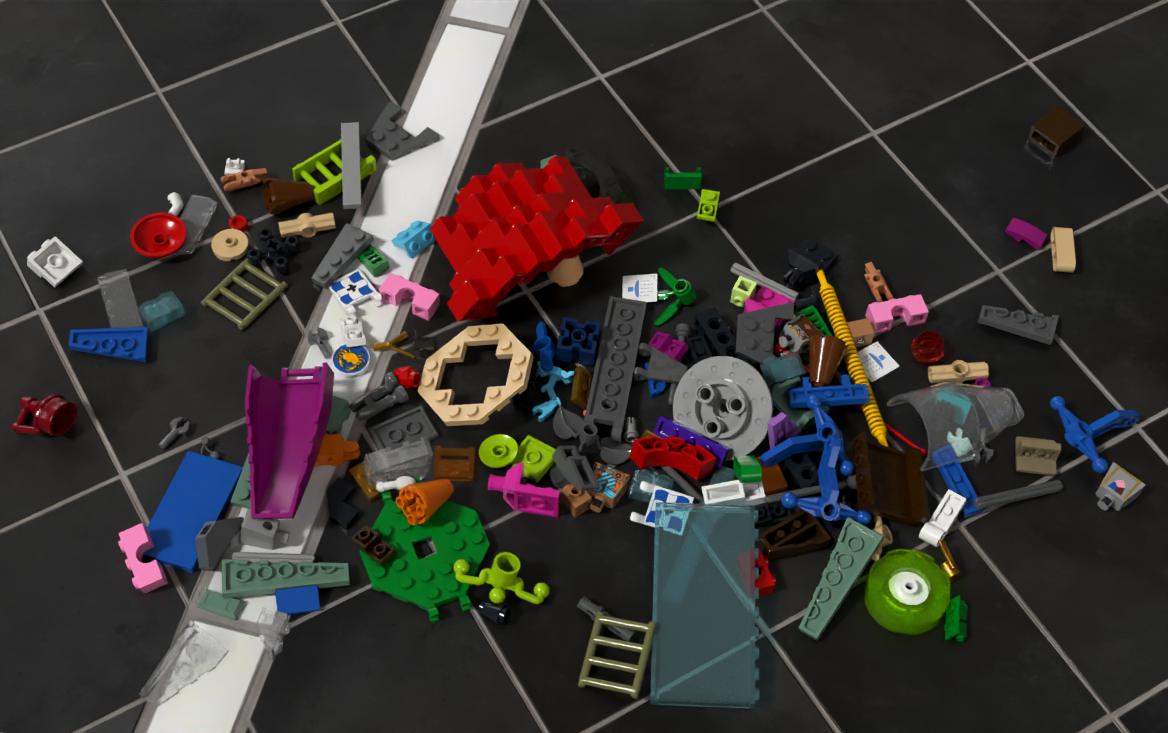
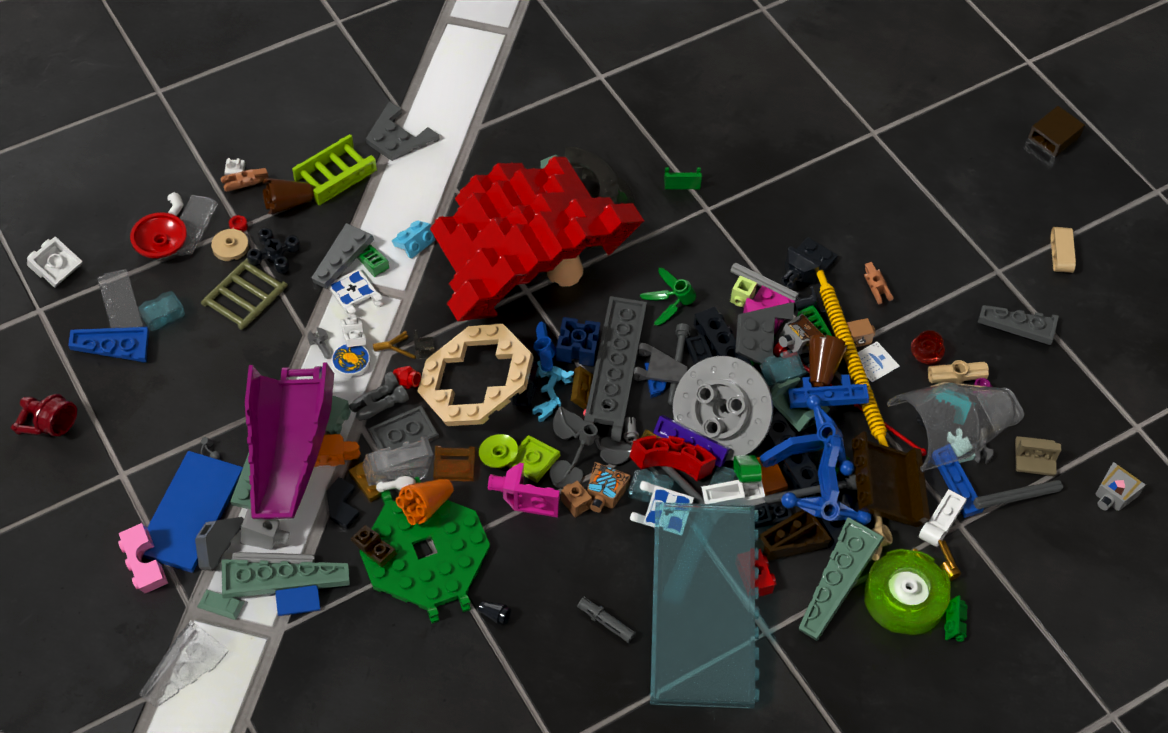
(174, 424): flat silver bar -> none
(271, 630): clear slope -> none
(306, 225): tan piece -> none
(351, 165): light grey tile -> none
(397, 288): bright pink arch -> none
(502, 577): lime wheel -> none
(575, 468): dark grey slope -> none
(639, 669): olive bar -> none
(640, 287): white sticker -> none
(668, 345): magenta slope -> none
(708, 205): lime slope -> none
(781, 428): medium lavender wing -> none
(910, 308): bright pink arch -> none
(1022, 230): magenta slope -> none
(1081, 434): blue piece -> none

